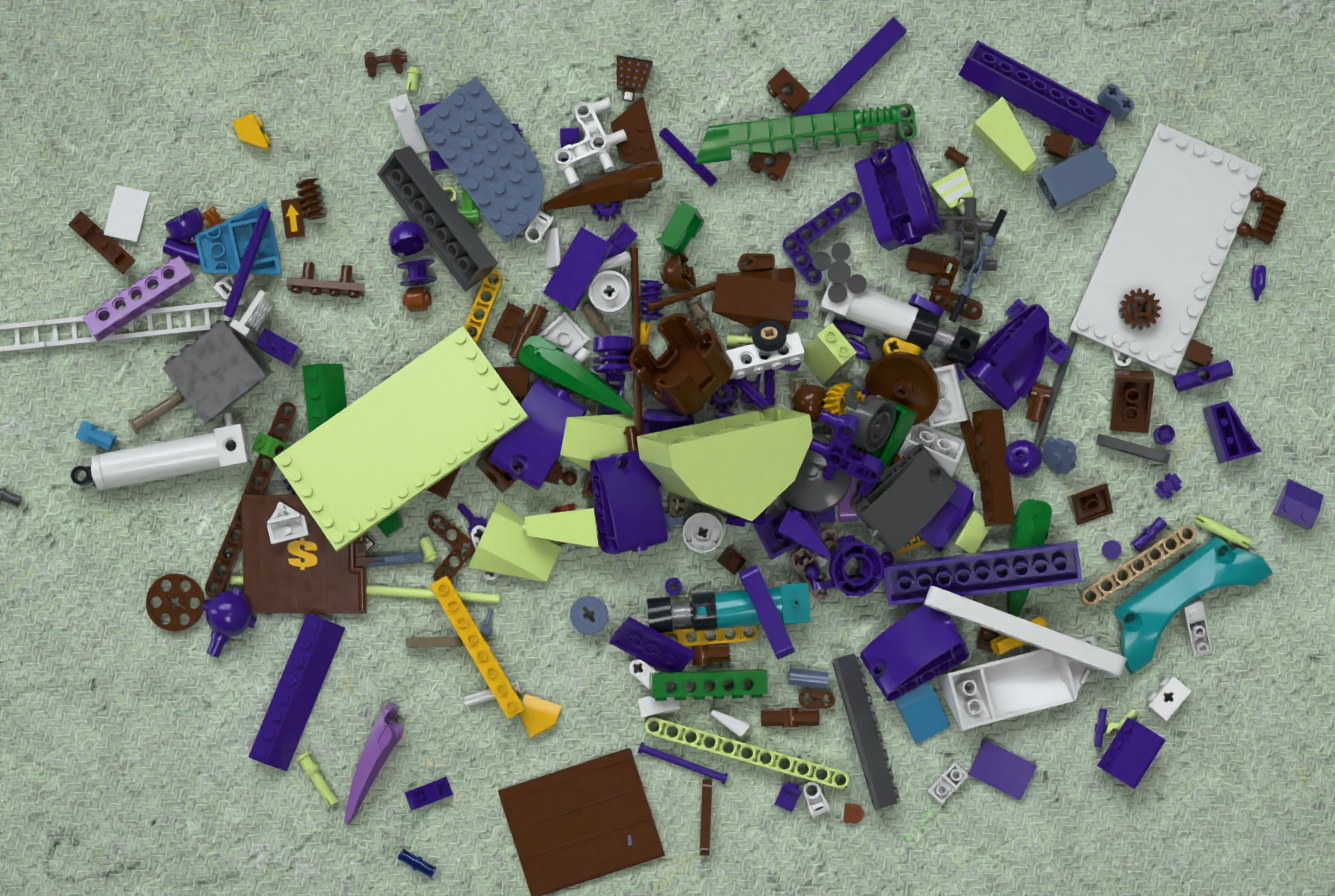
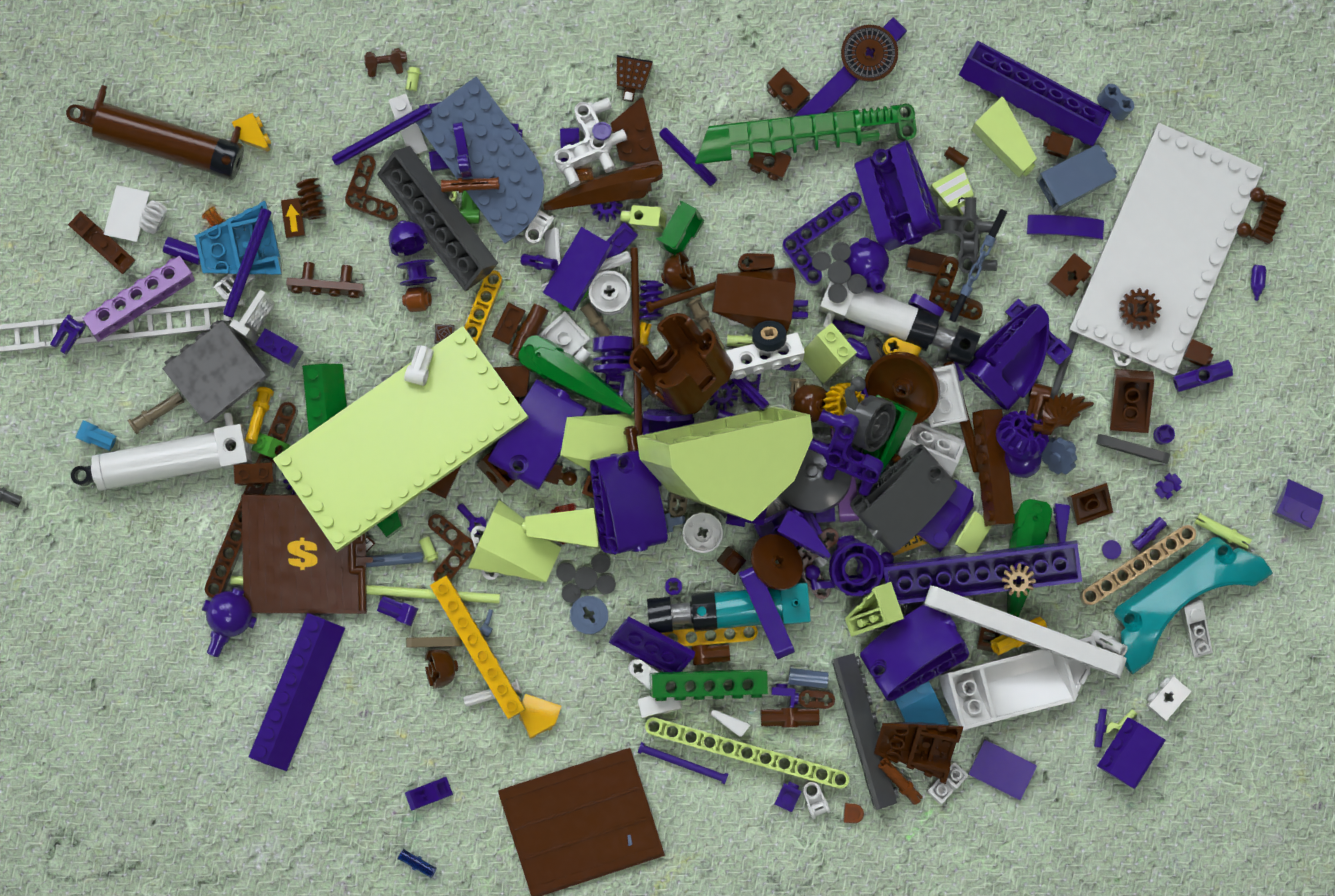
(74, 333): none -> dark purple piece
(152, 217): none -> white gear
(161, 138): none -> reddish brown piece
(166, 604): reddish brown wedge -> none
(186, 225): dark purple cylinder -> none
(254, 474): none -> reddish brown brick
(260, 407): none -> yellow pin
(286, 524): white slope -> none
(312, 770): yellowish green pin -> none
(361, 192): none -> reddish brown beam
(379, 746): medium lavender piece -> none
(381, 134): none -> dark purple axle
(400, 611): none -> dark purple piece
(418, 370): none -> white piece
(440, 668): none -> reddish brown cylinder
(443, 331): none -> tile
(463, 155): none -> dark purple beam
(470, 184): none -> dark orange pin
(530, 260): none -> dark purple pin
(584, 173): none -> clear orange tile
(586, 578): none -> dark grey piece
(601, 131): none -> piece
(653, 218): none -> yellowish green torso
(705, 817): reddish brown beam -> none
(770, 386): dark purple axle -> none
(780, 575): none -> reddish brown piece
(782, 690): none -> dark purple bracket
(867, 67): none -> piece
(870, 261): none -> dark purple piece
(875, 611): none -> yellowish green wedge
(905, 786): none -> dark orange pin
(920, 746): none -> reddish brown wedge
(1013, 576): none -> tan gear
(1017, 438): none -> dark purple gear
(1060, 413): none -> reddish brown animal
(1061, 516): none -> dark purple slope
(1062, 284): none -> reddish brown brick
(1065, 226): none -> dark purple slope
(1117, 647): none -> white pin
(1228, 434): dark purple wedge -> none

